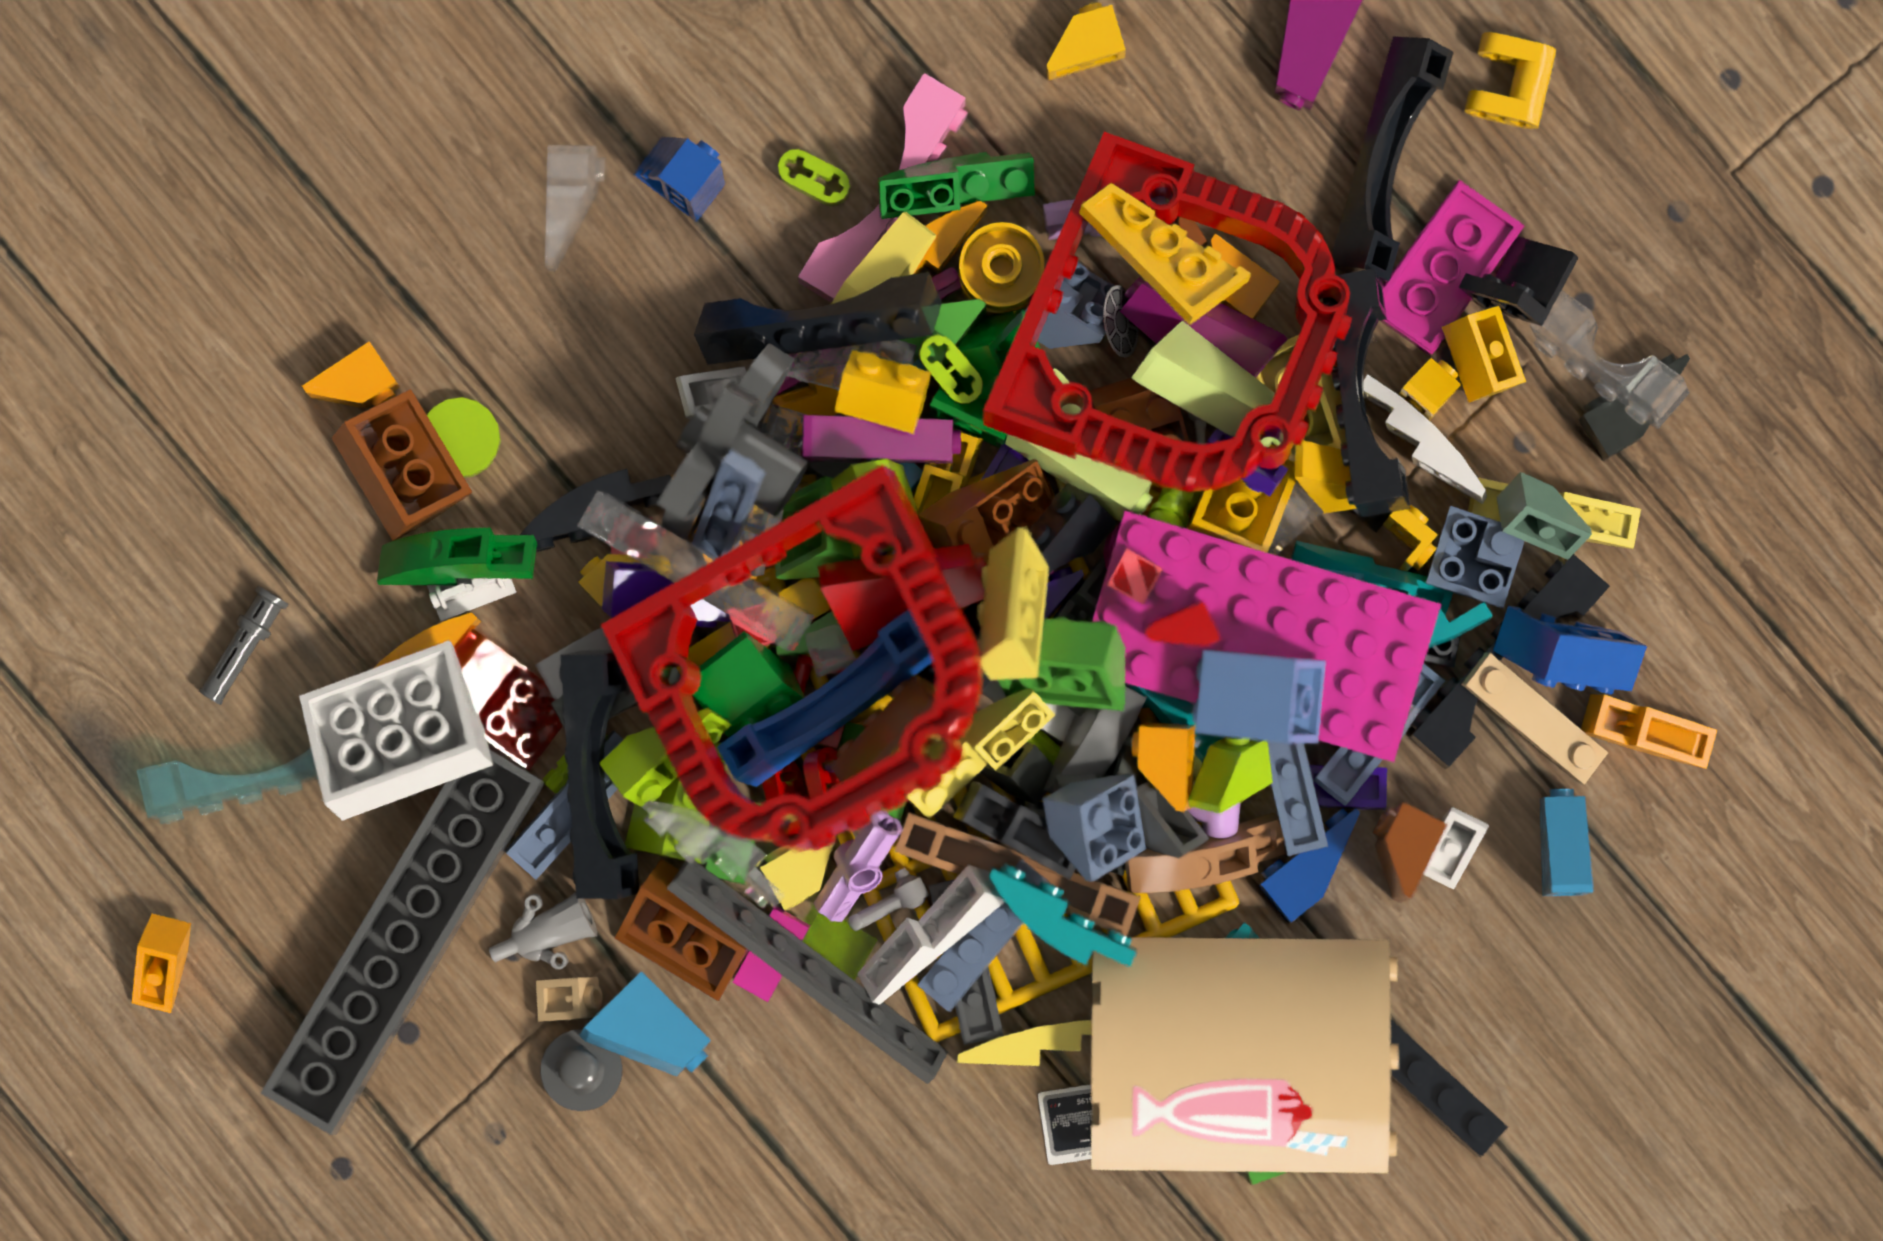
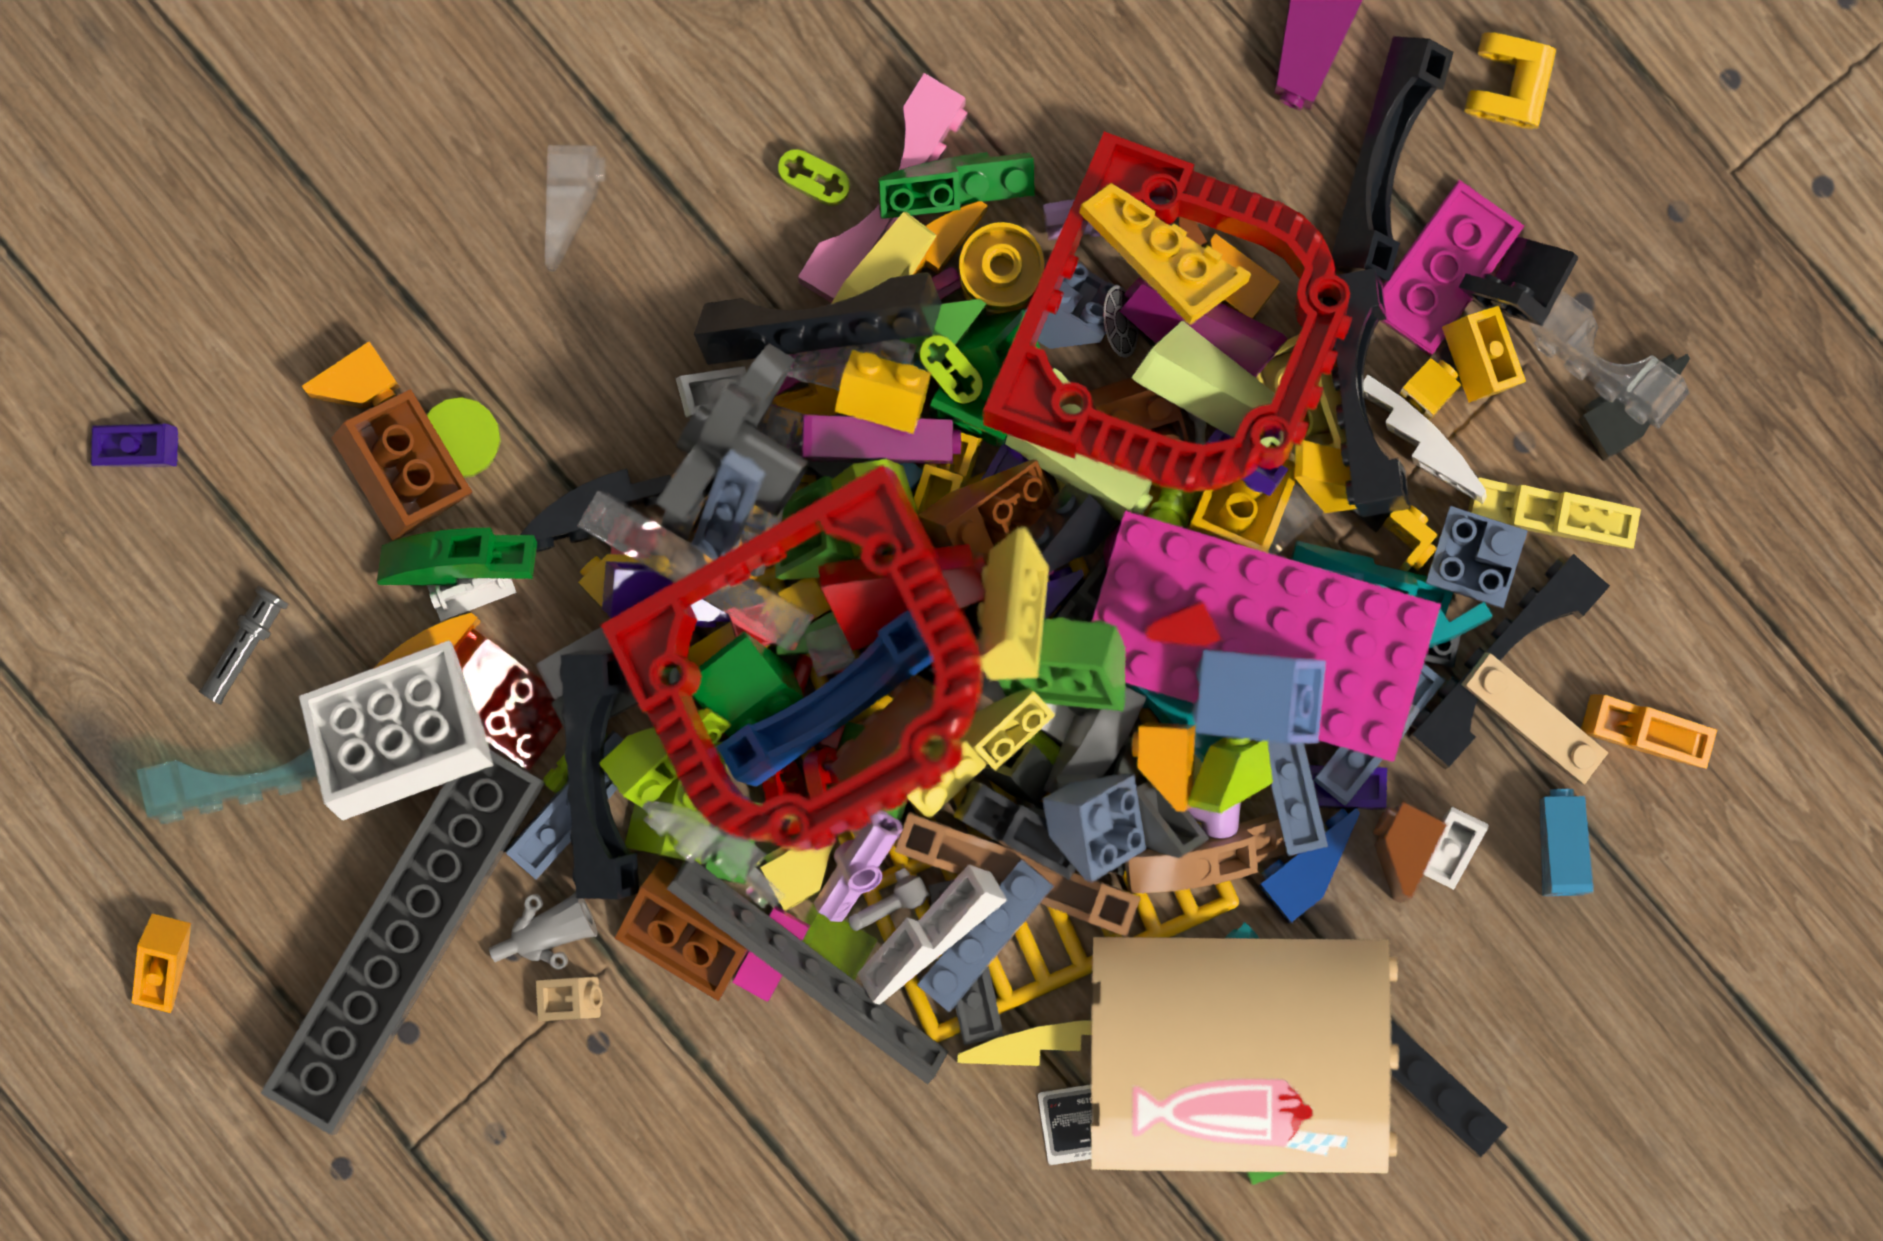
(134, 445): none -> dark purple slope
(580, 1073): dark grey plate -> none
(648, 1029): dark azure slope -> none
(683, 174): blue wedge -> none
(1043, 911): teal slope -> none
(1087, 42): yellow slope -> none
(1134, 576): coral tile -> none
(1541, 516): sand green slope -> none
(1570, 654): blue wedge -> none

